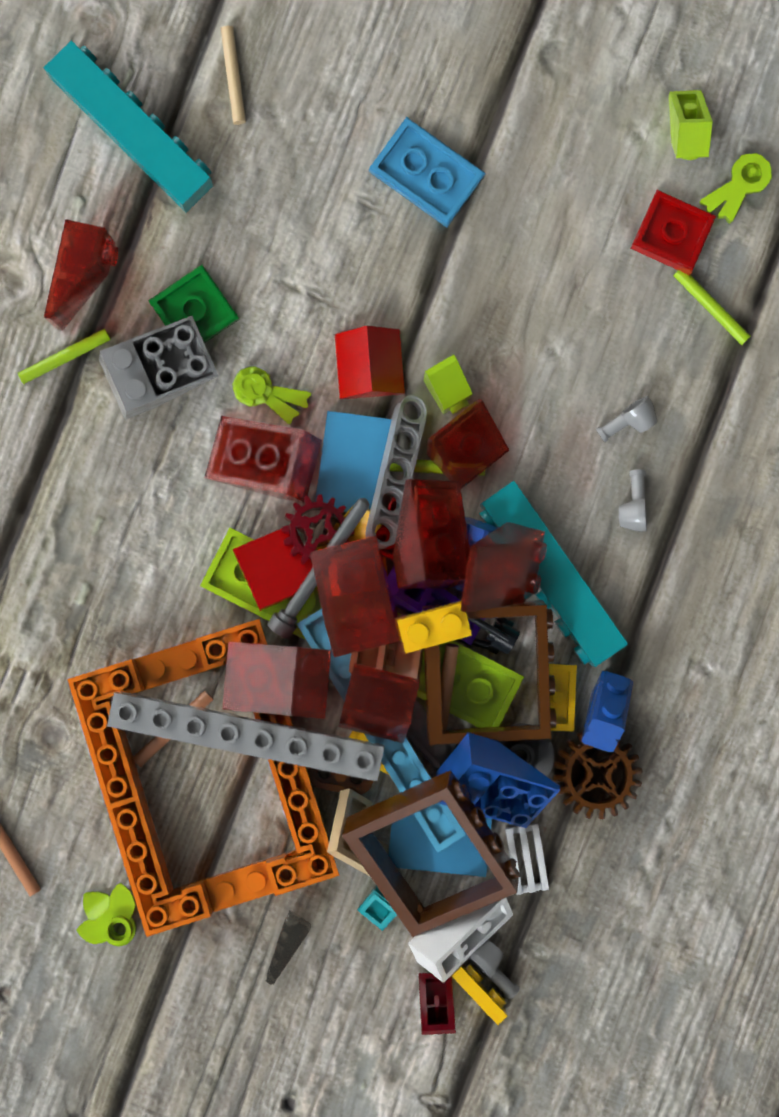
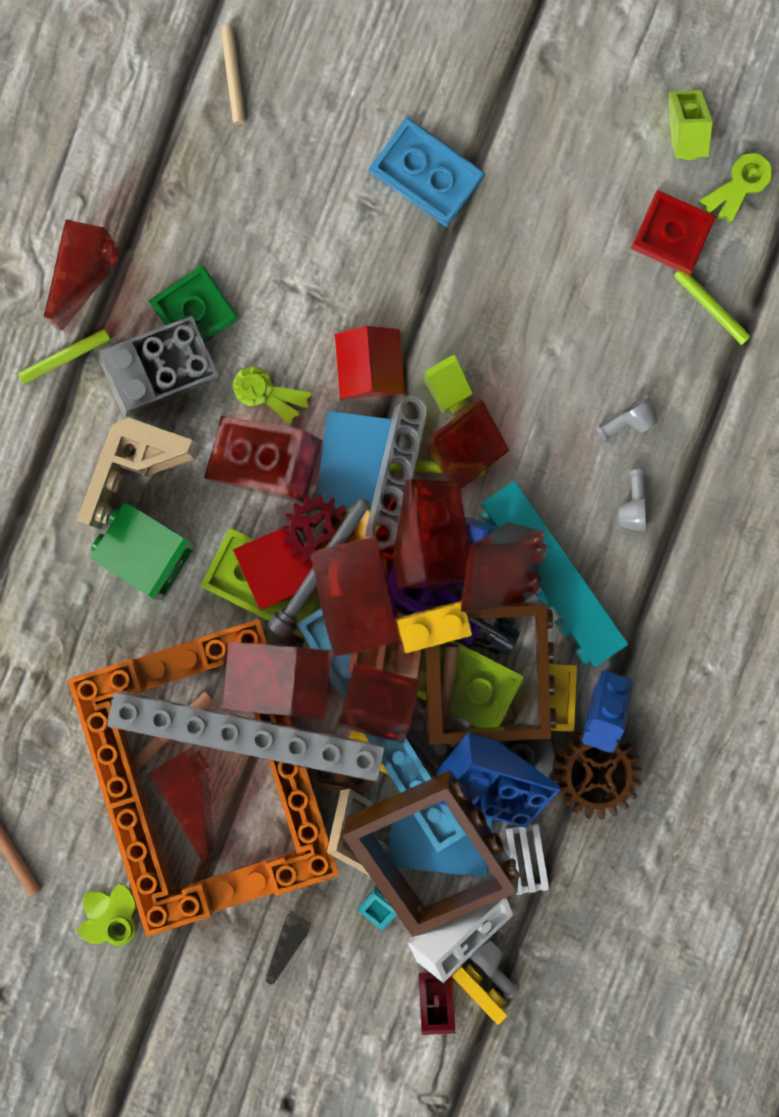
(129, 126): teal brick -> none
(141, 551): none -> slope
(155, 452): none -> tan bracket
(187, 792): none -> clear red slope

